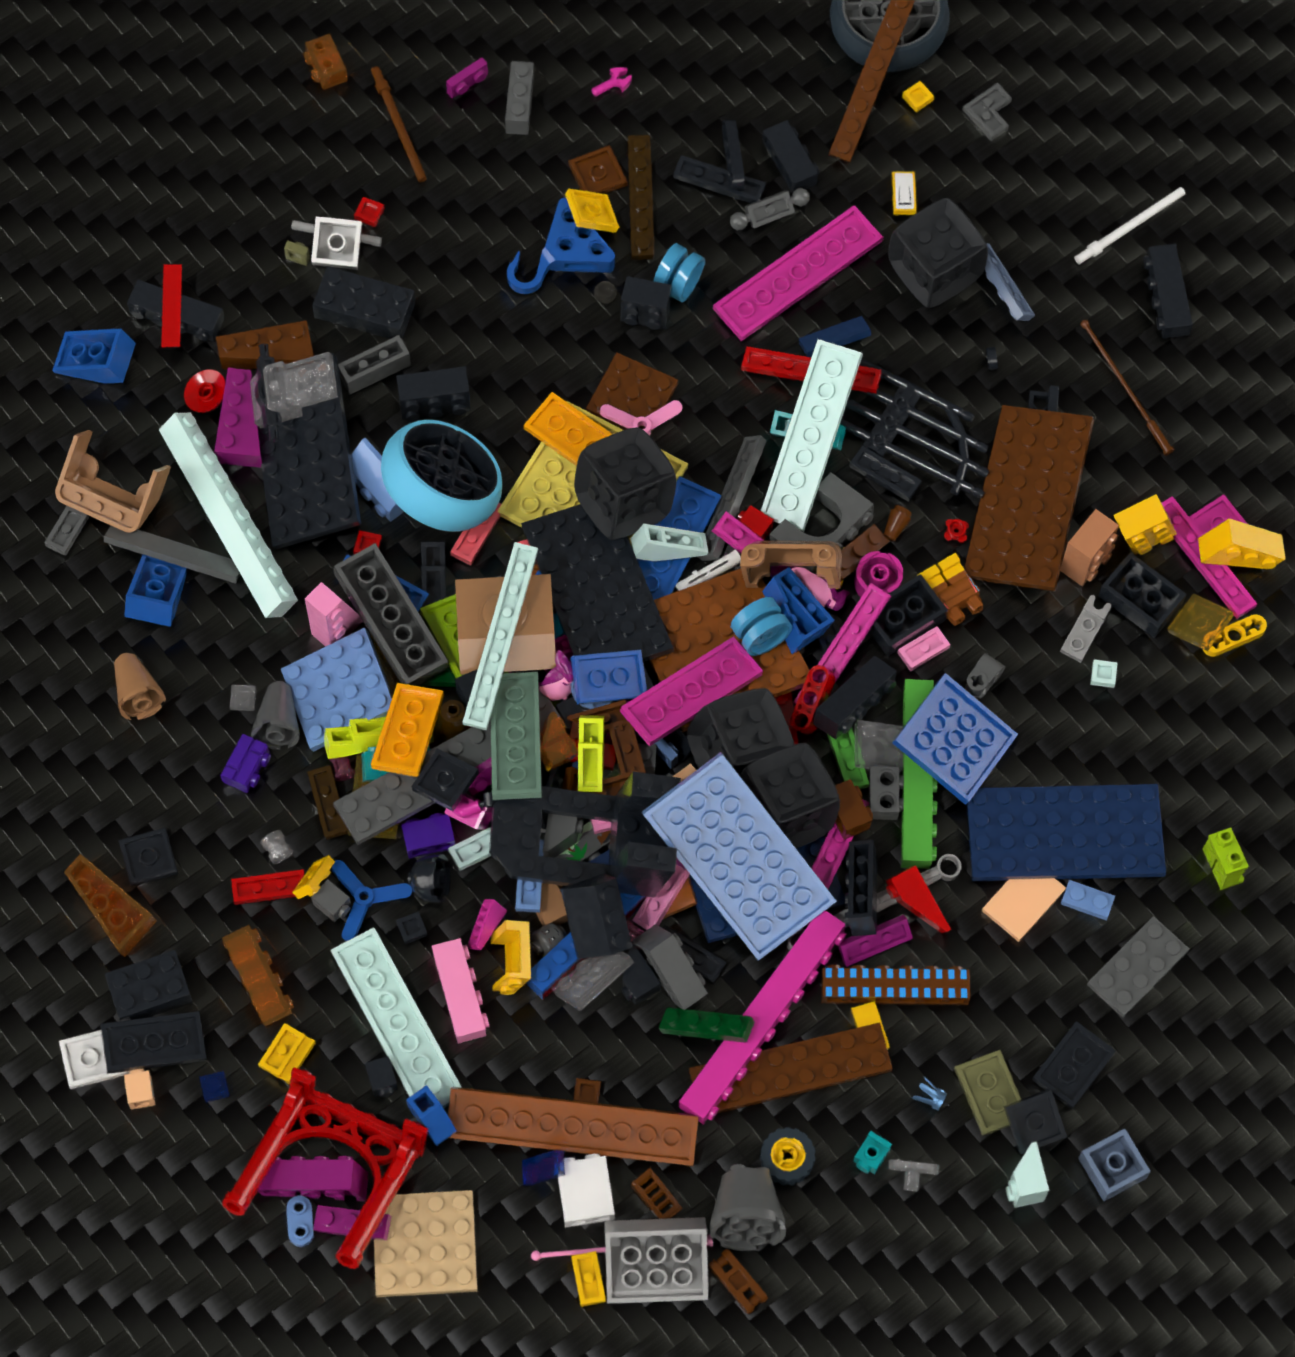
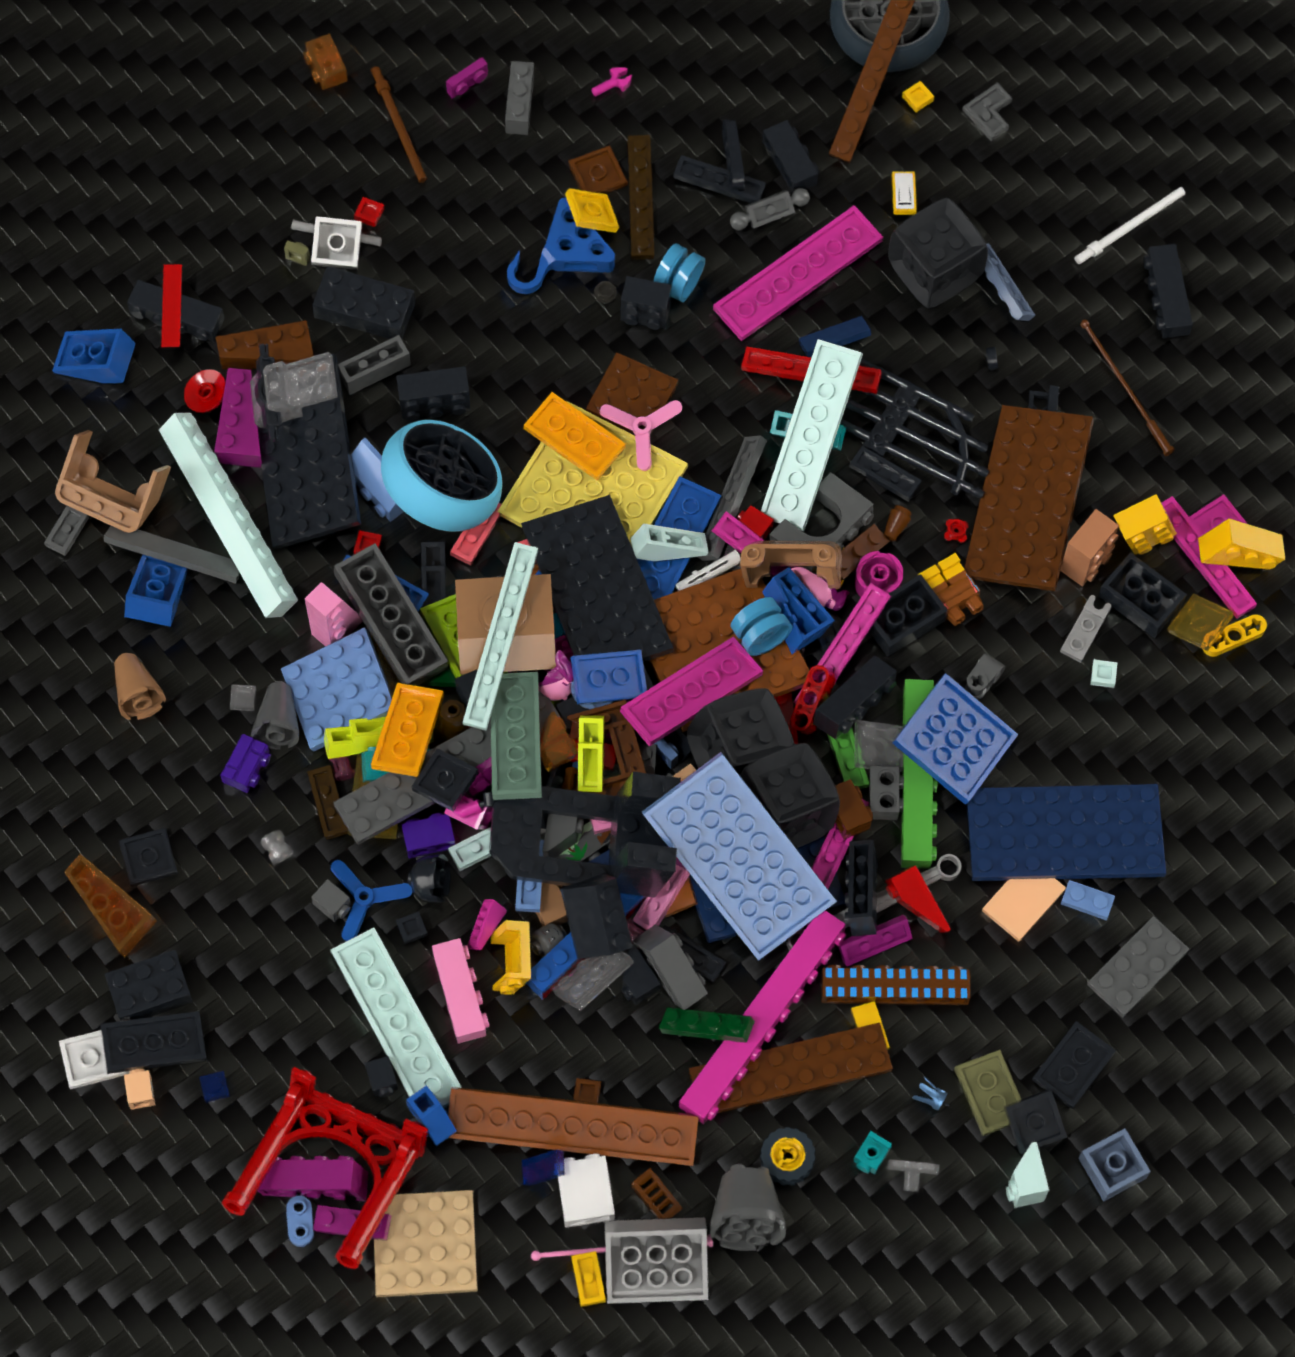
(257, 975): clear orange wedge -> none
(266, 886): red plate -> none
(285, 1052): yellow plate -> none
(317, 872): yellow plate -> none
(624, 483): black piece -> none
(737, 1281): reddish brown plate -> none
(923, 648): bright pink plate -> none
(1226, 858): lime hips -> none

